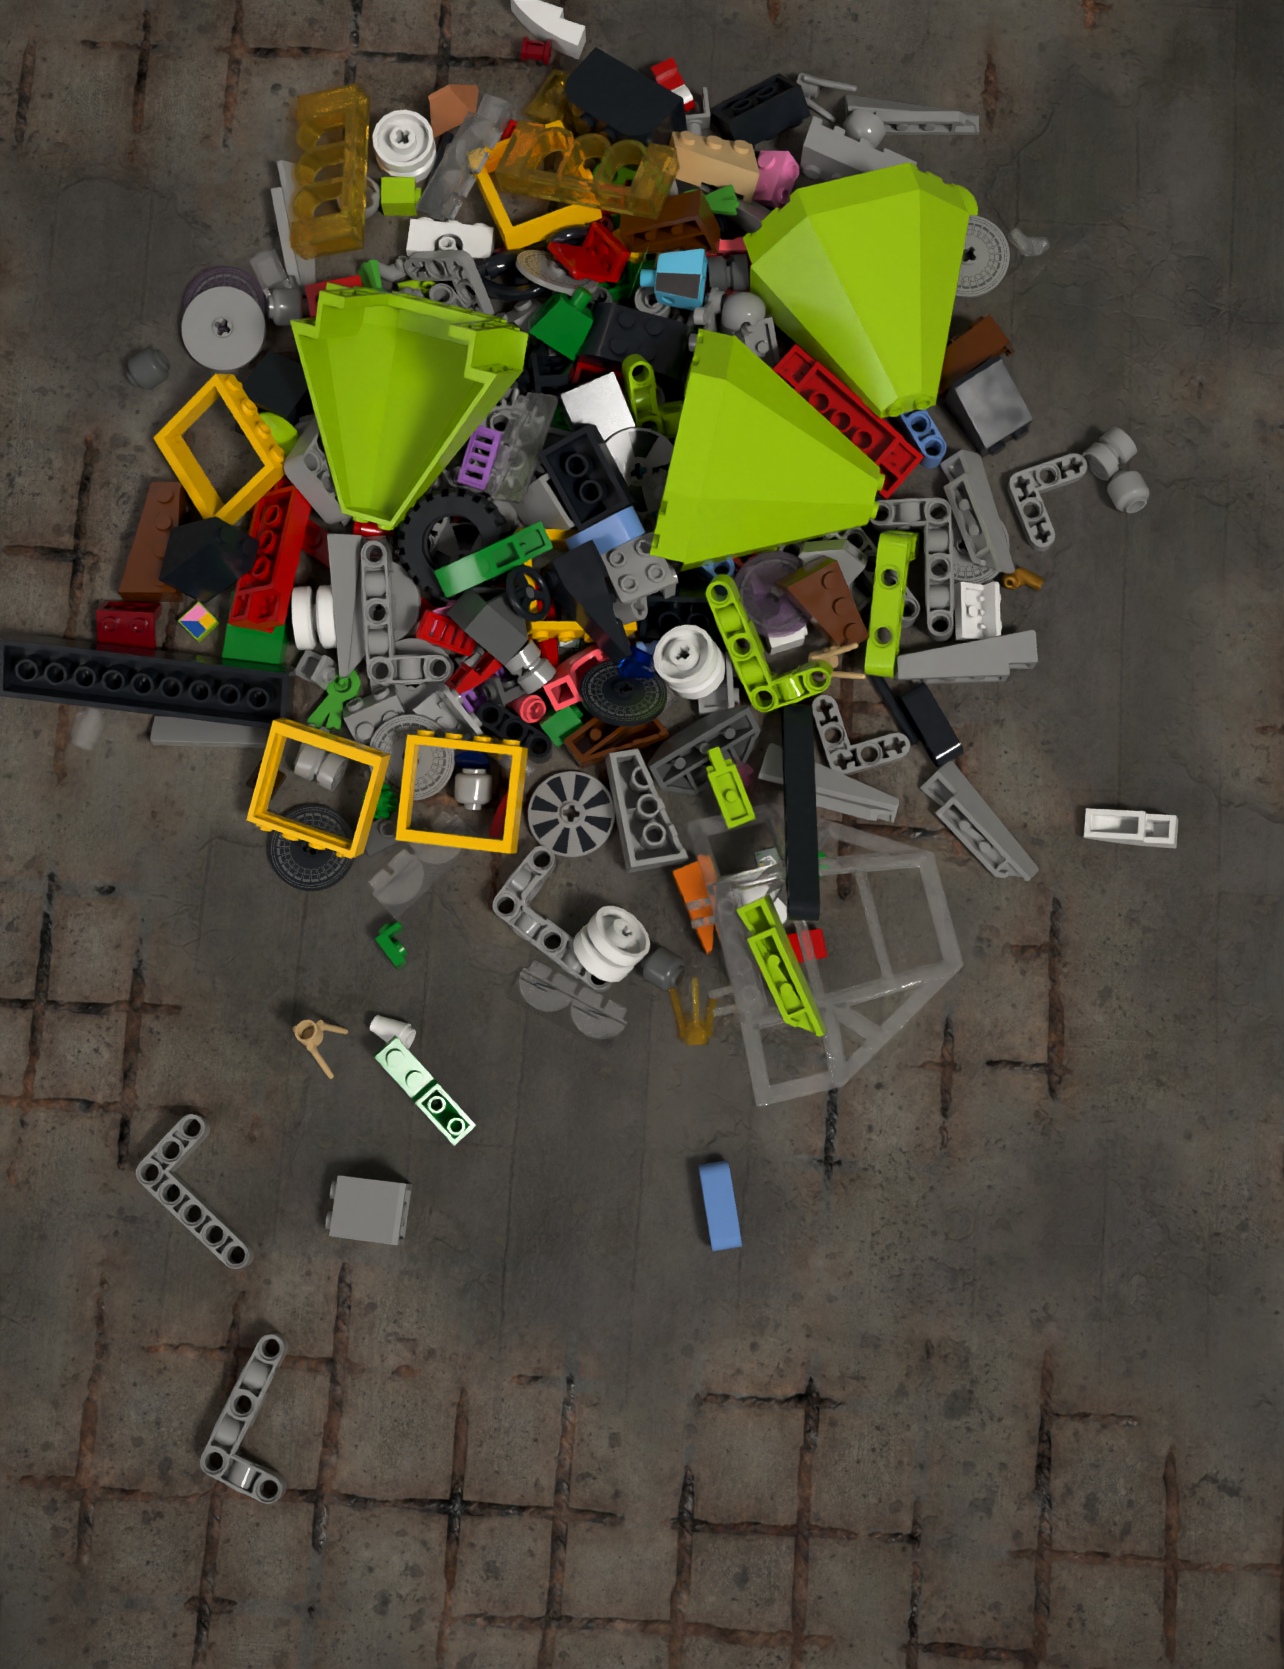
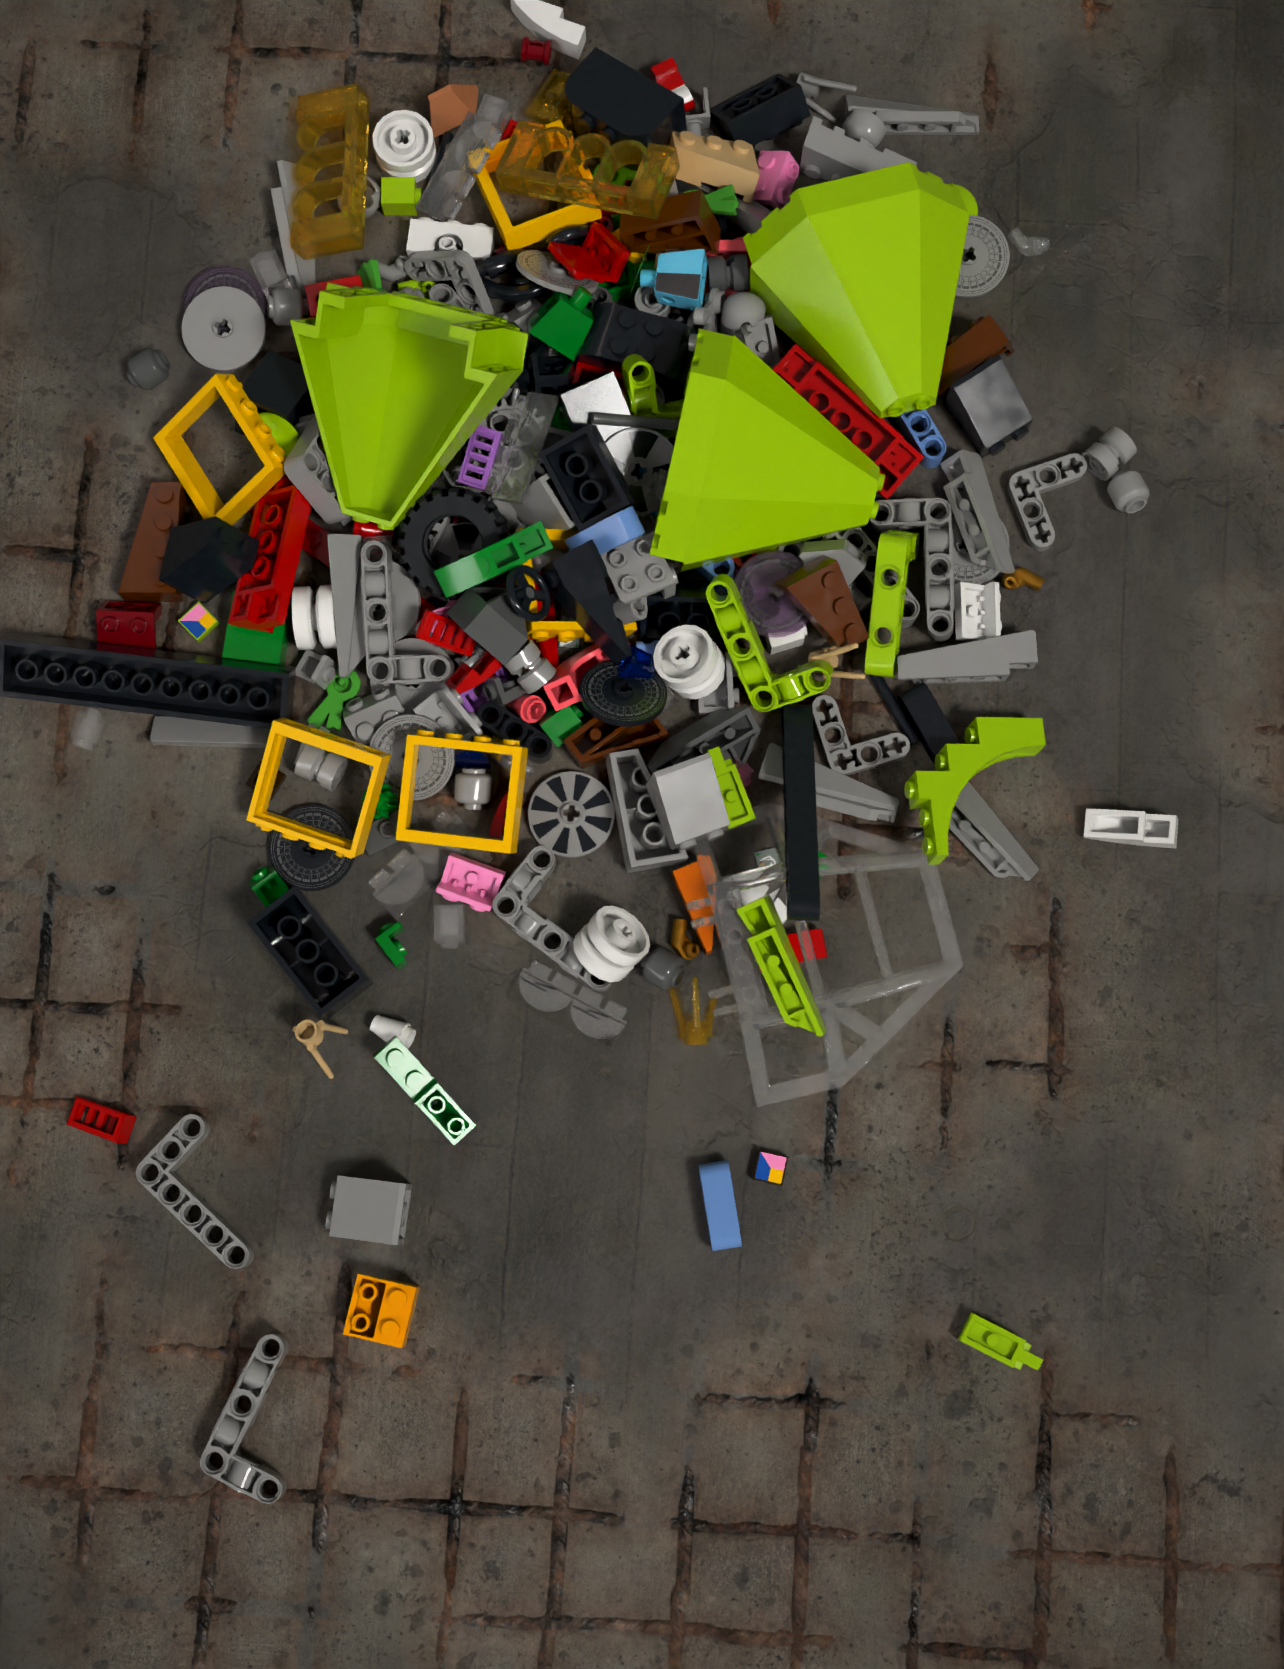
(119, 1126): none -> red slope
(267, 885): none -> green bracket
(310, 953): none -> black brick
(381, 1310): none -> light orange slope
(449, 925): none -> clear brick
(470, 882): none -> bright pink bracket
(634, 421): none -> dark grey bar
(681, 942): none -> pearl gold arm
(689, 802): none -> light grey slope
(770, 1168): none -> tile
(987, 743): none -> lime arch
(998, 1343): none -> lime hinge

